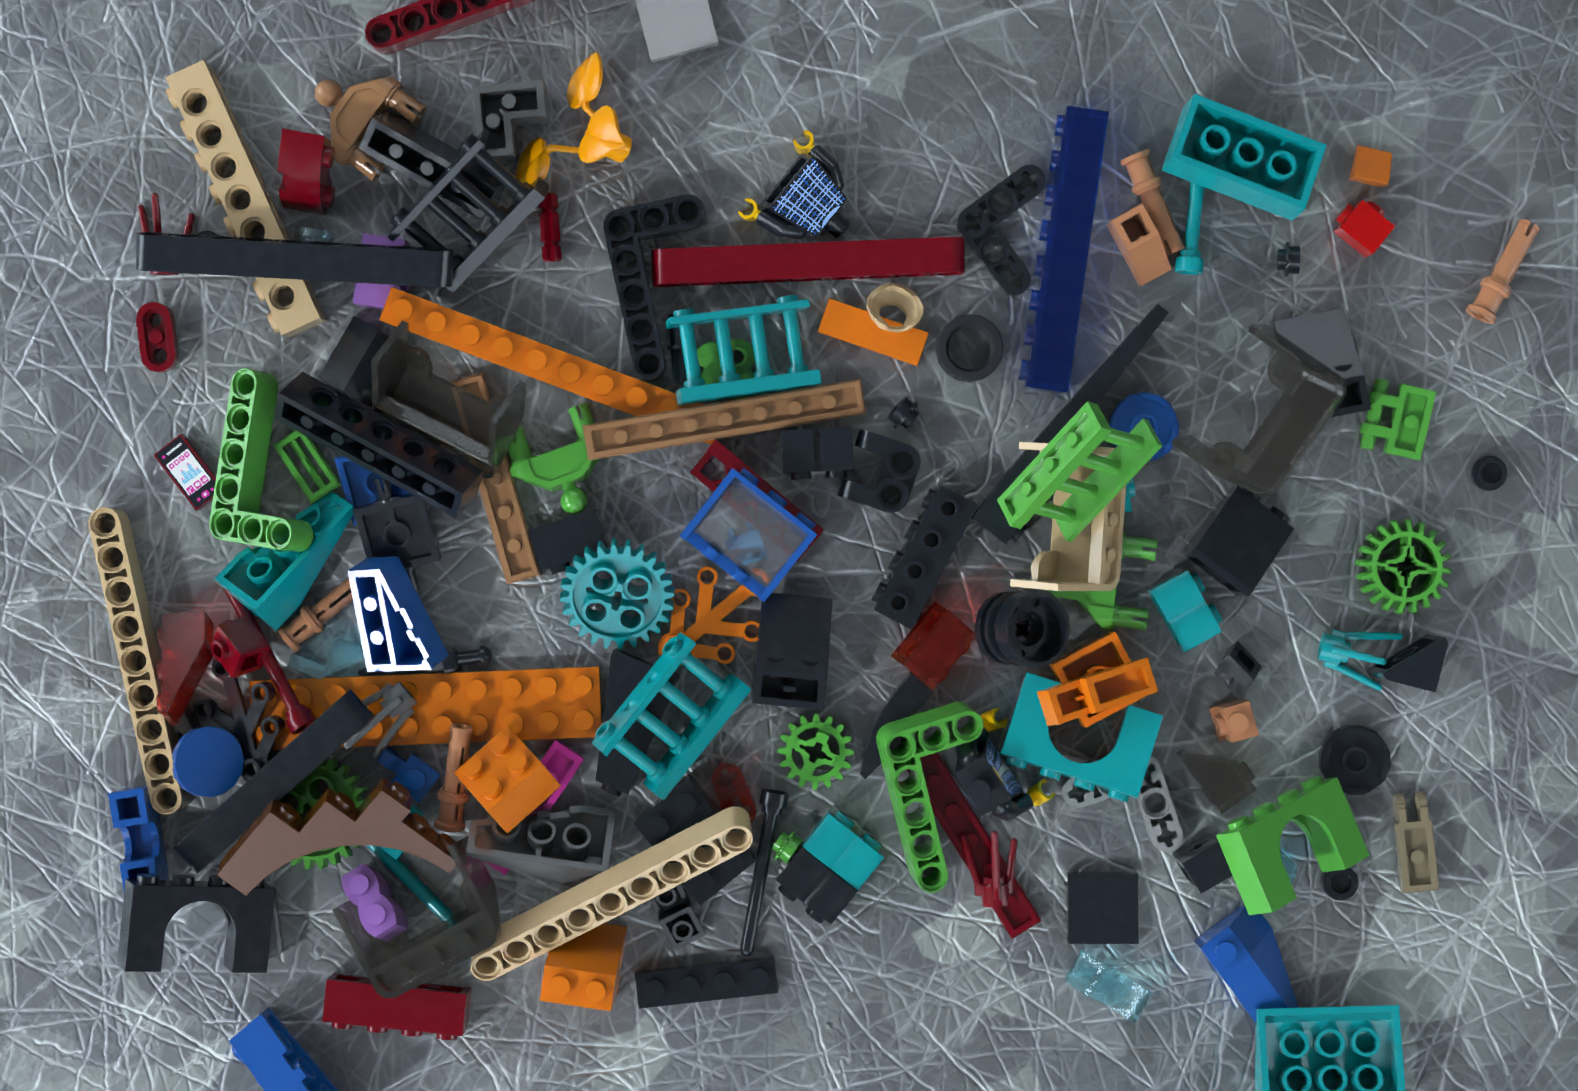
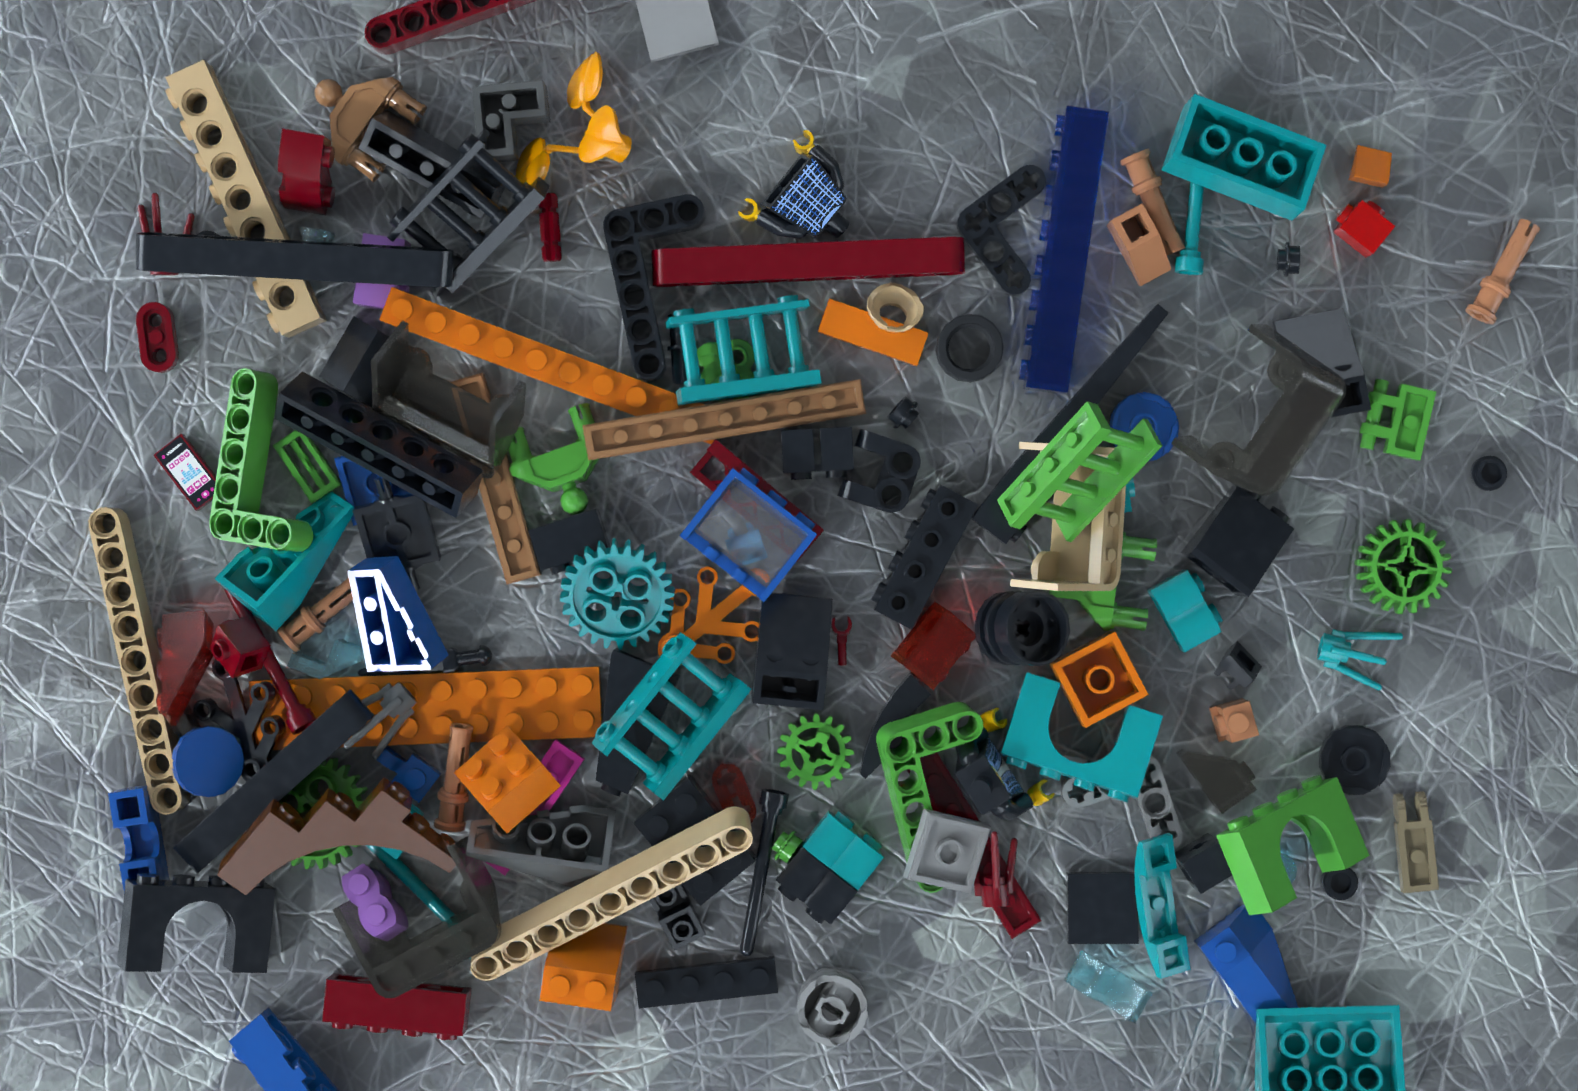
(832, 1006): none -> light grey brick
(842, 640): none -> dark red hand
(947, 851): none -> light grey tile
(1097, 692): orange slope -> none
(1156, 906): none -> teal slope
(1416, 664): black slope -> none

